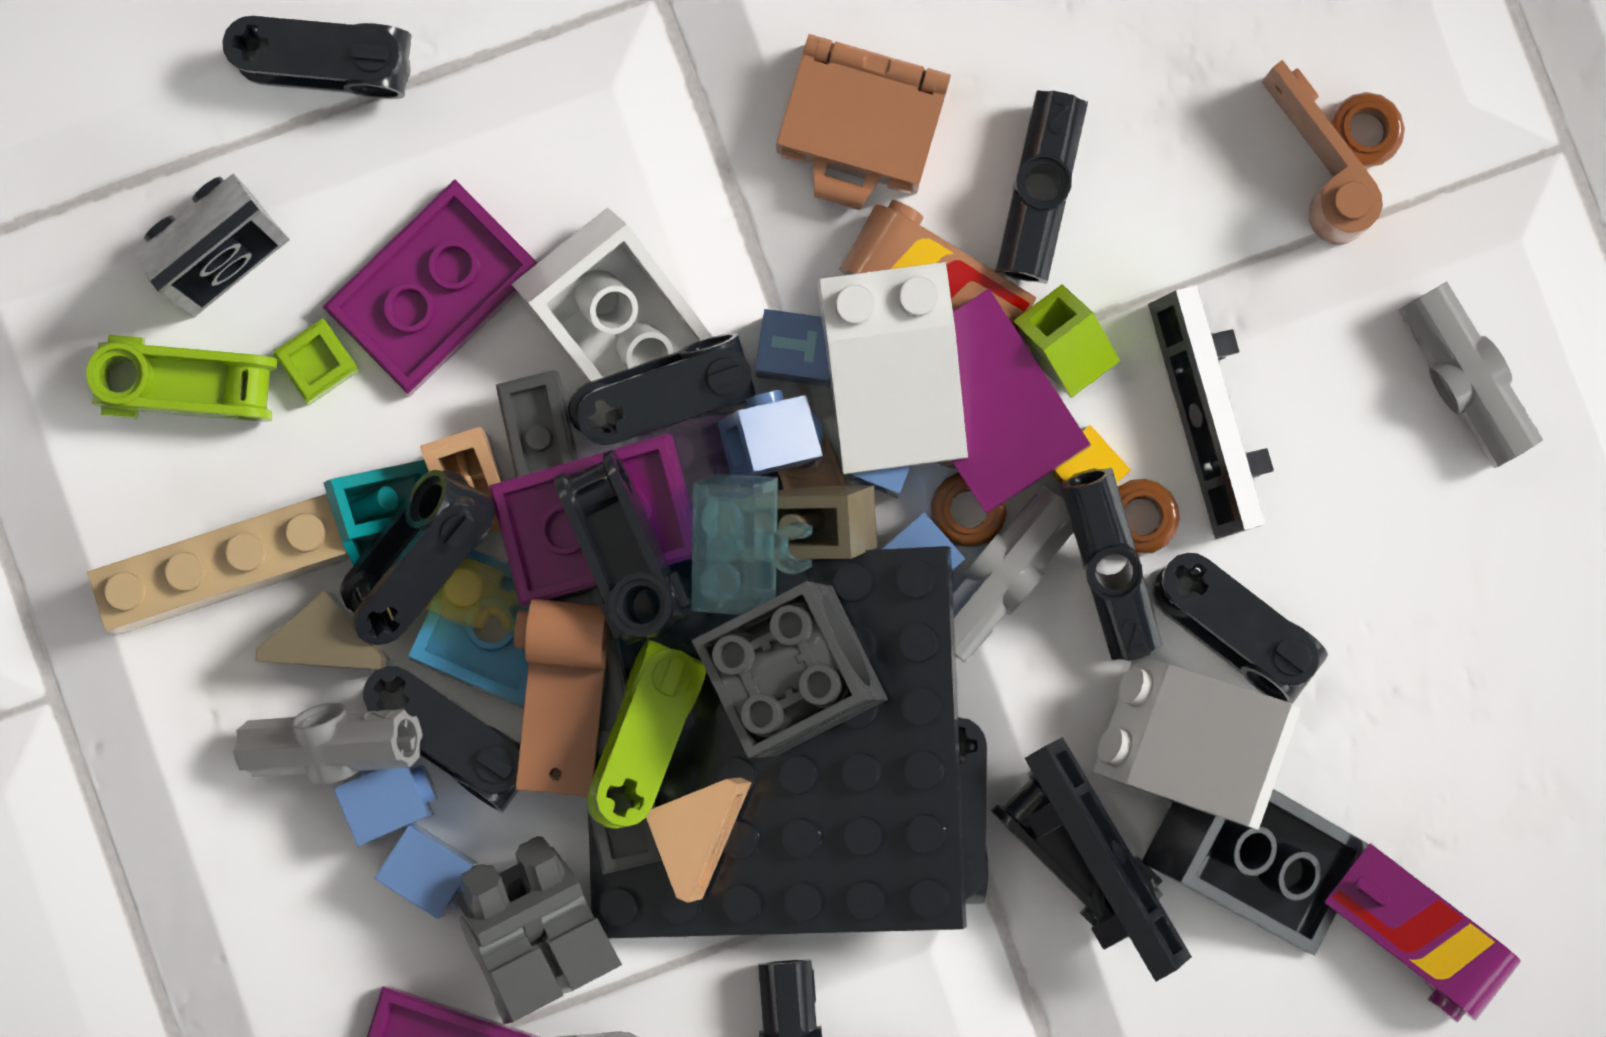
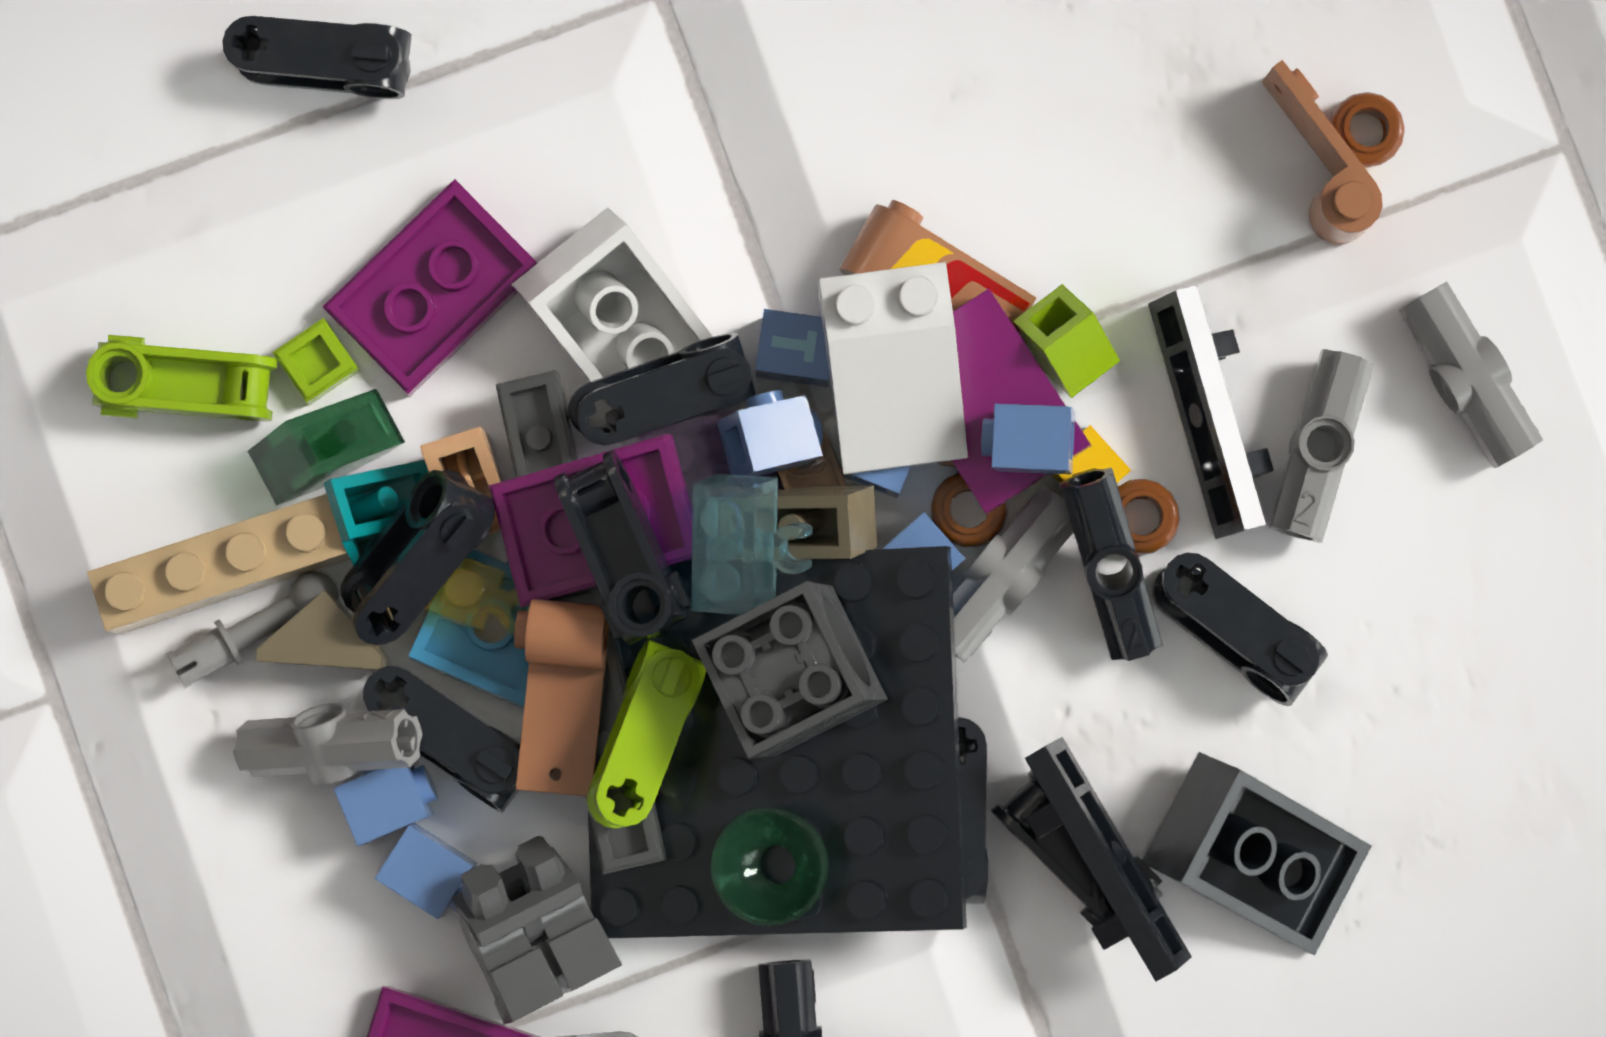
(209, 245): slope -> none
(222, 645): none -> light grey pin
(325, 445): none -> clear green slope
(694, 833): light nougat slope -> none
(738, 870): none -> clear green piece
(860, 118): nougat piece -> none
(1030, 438): none -> medium blue brick
(1047, 149): black piece -> none
(1196, 741): white slope -> none
(1332, 407): none -> light grey piece
(1424, 934): magenta door -> none

